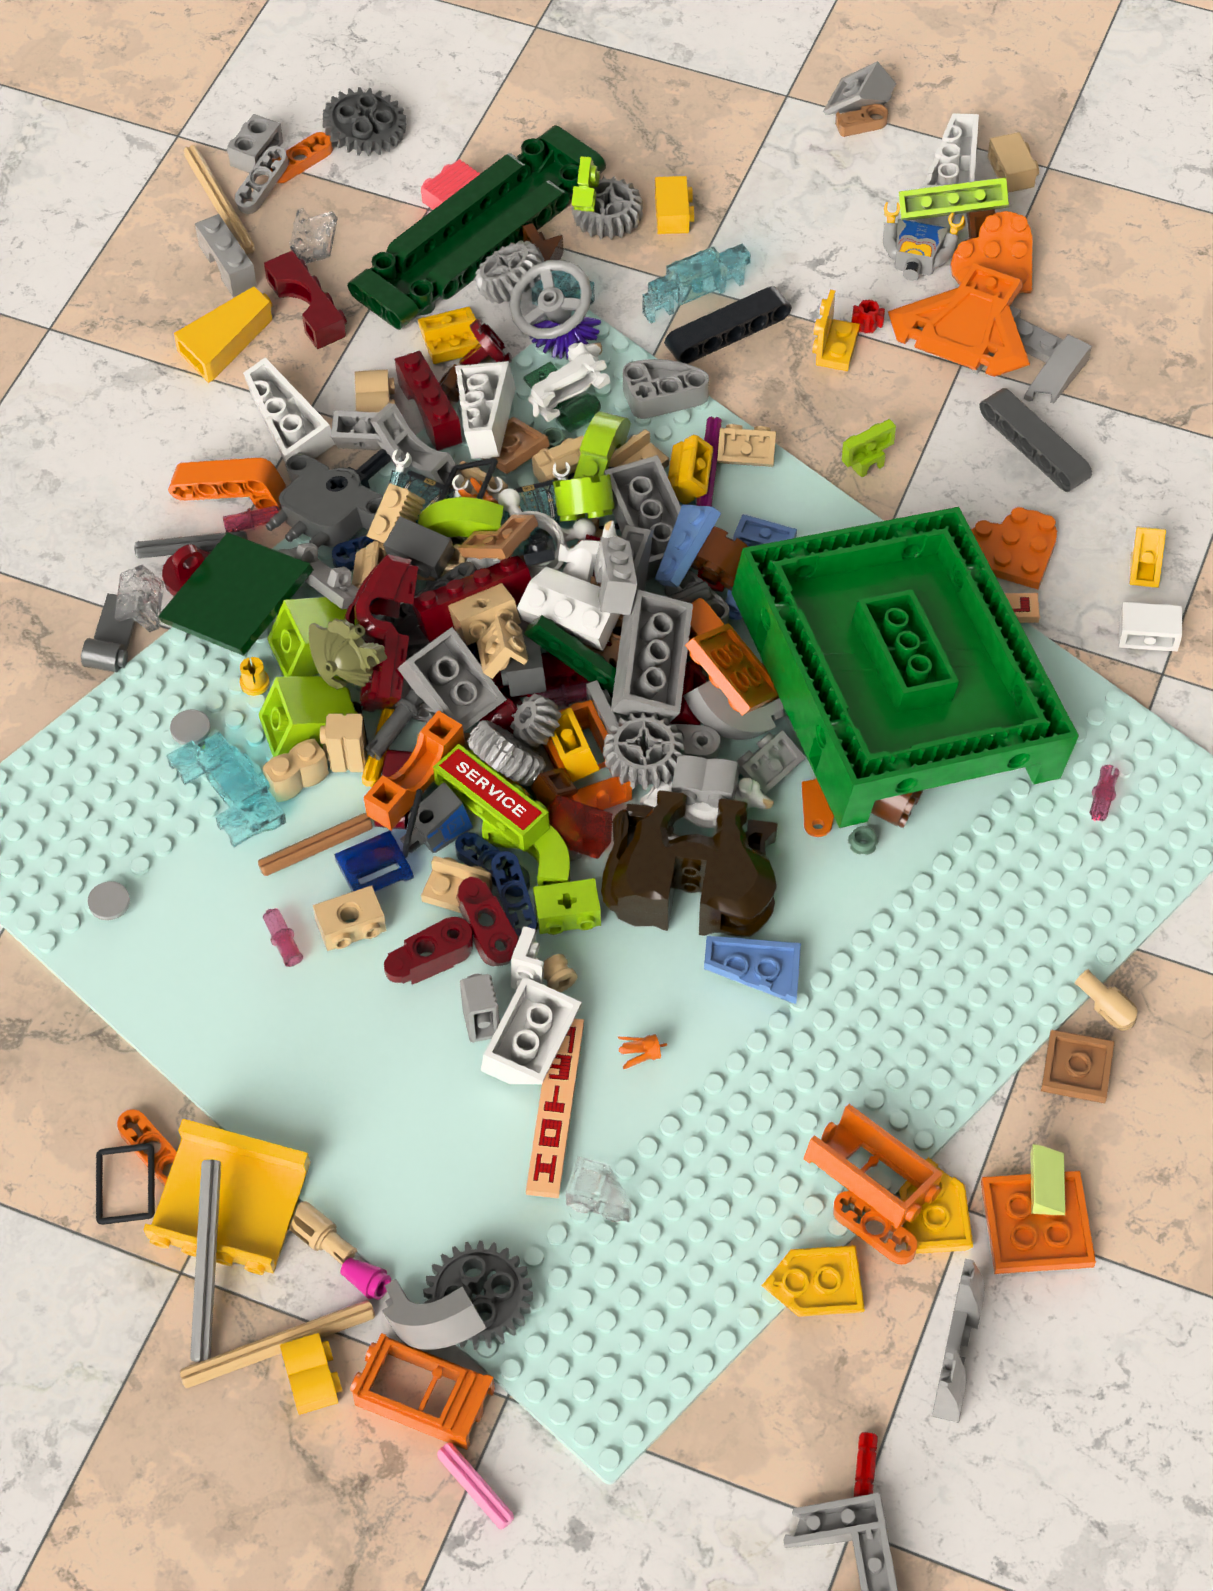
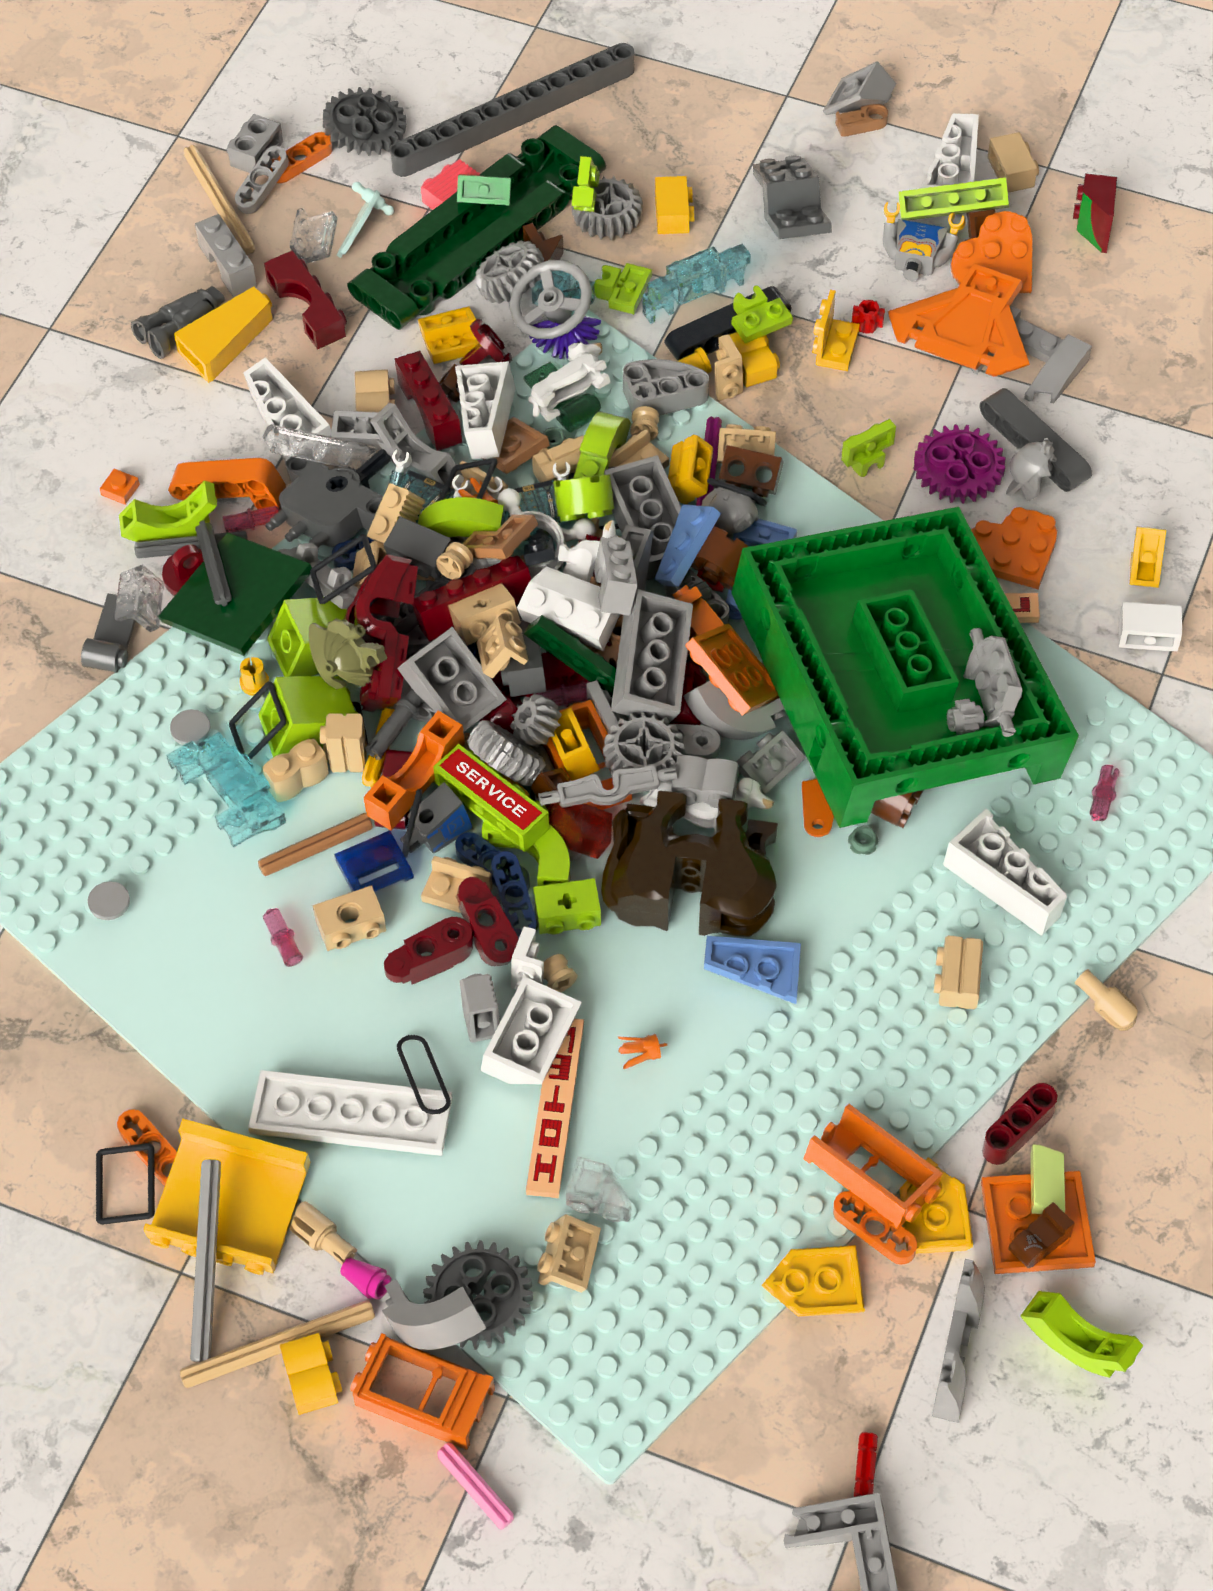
(119, 486): none -> orange plate
(151, 522): none -> lime arch
(176, 316): none -> dark grey piece
(213, 563): none -> dark grey axle
(269, 685): none -> black piece
(317, 447): none -> clear brick
(348, 1113): none -> white plate
(364, 538): none -> black piece
(372, 200): none -> light aqua piece
(410, 1077): none -> black piece
(454, 560): none -> tan wheel
(484, 189): none -> panel
(512, 110): none -> dark grey beam
(568, 1253): none -> tan bracket
(591, 789): none -> light grey piece
(623, 288): none -> lime plate
(645, 418): none -> tan wheel
(687, 595): none -> orange plate
(698, 359): none -> yellow bush
(716, 483): none -> black piece
(728, 369): none -> tan bracket
(736, 510): none -> light grey hair
(753, 464): none -> reddish brown brick
(757, 316): none -> lime plate
(757, 360): none -> yellow brick
(791, 197): none -> dark grey bracket
(959, 463): none -> magenta gear
(959, 973): none -> tan brick
(965, 717): none -> light grey gear
(995, 679): none -> light grey plate
(1004, 873): none -> white wedge
(1022, 1110): none -> dark red beam
(1029, 467): none -> light grey hair
(1042, 1236): none -> reddish brown leg
(1077, 1066): medium nougat plate -> none
(1077, 1339): none -> lime arch
(1096, 209): none -> dark red slope

